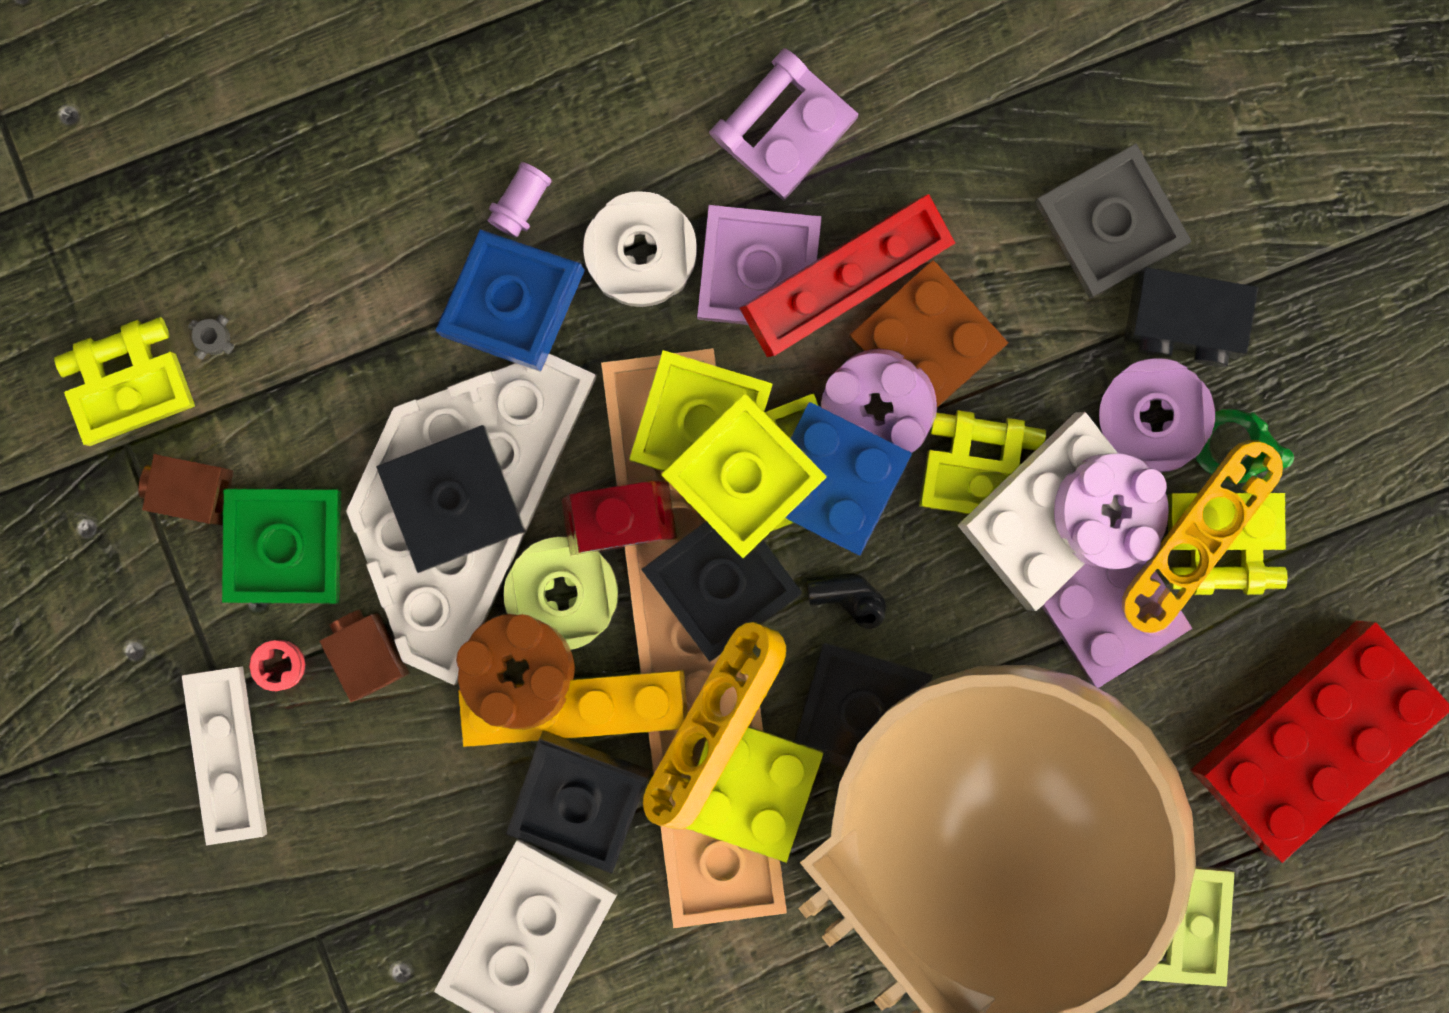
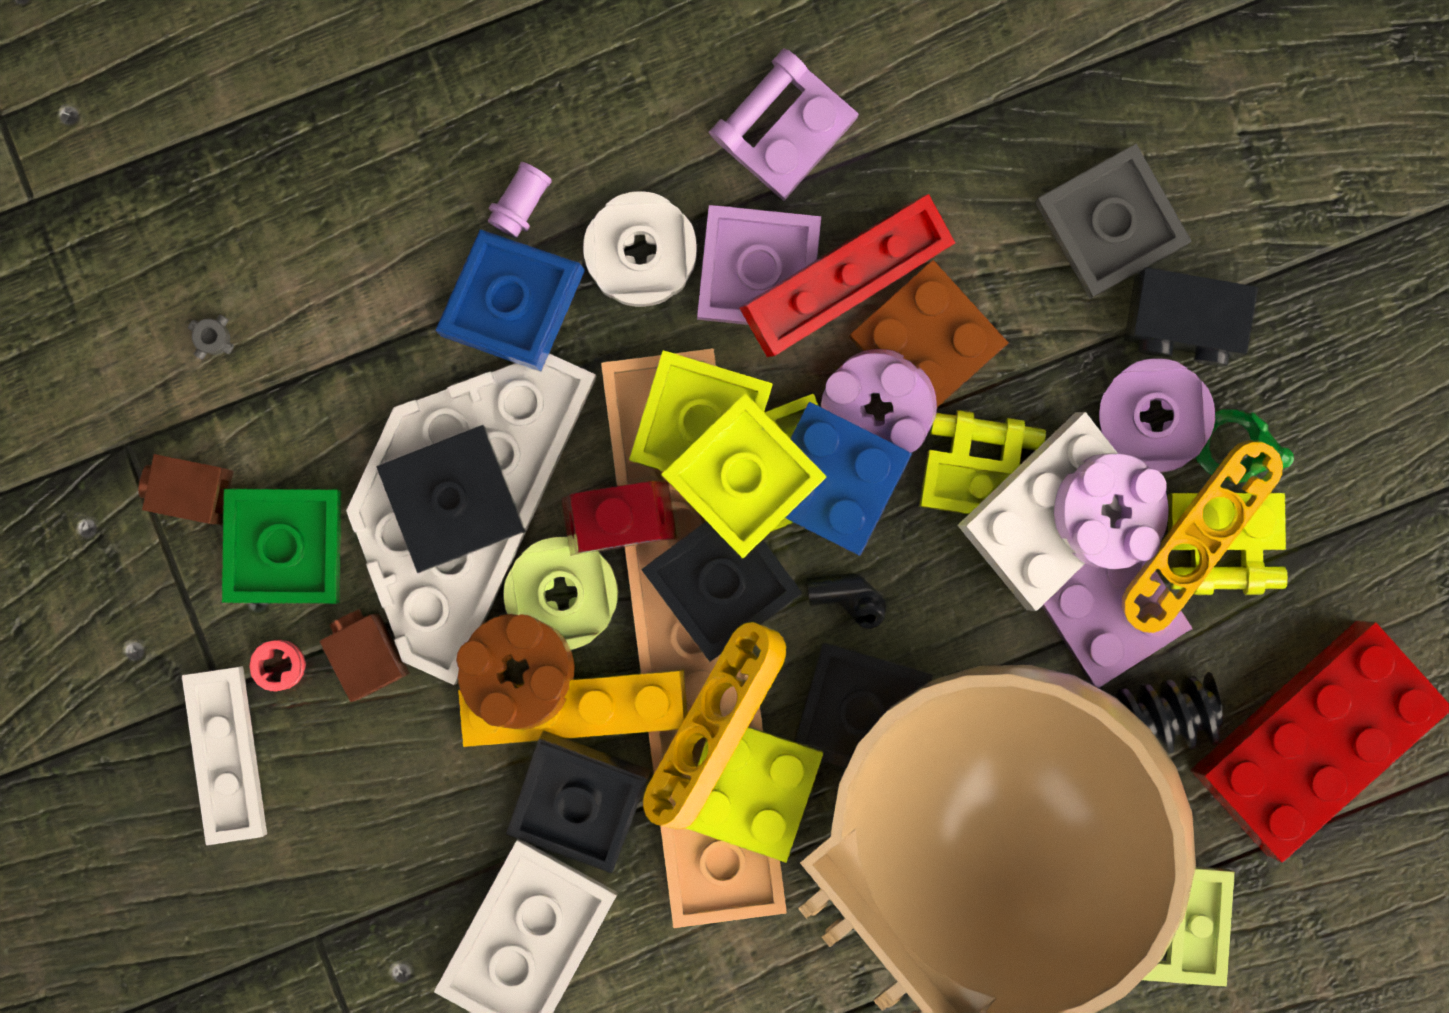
(128, 397): neon yellow plate -> none
(1178, 710): none -> black piece

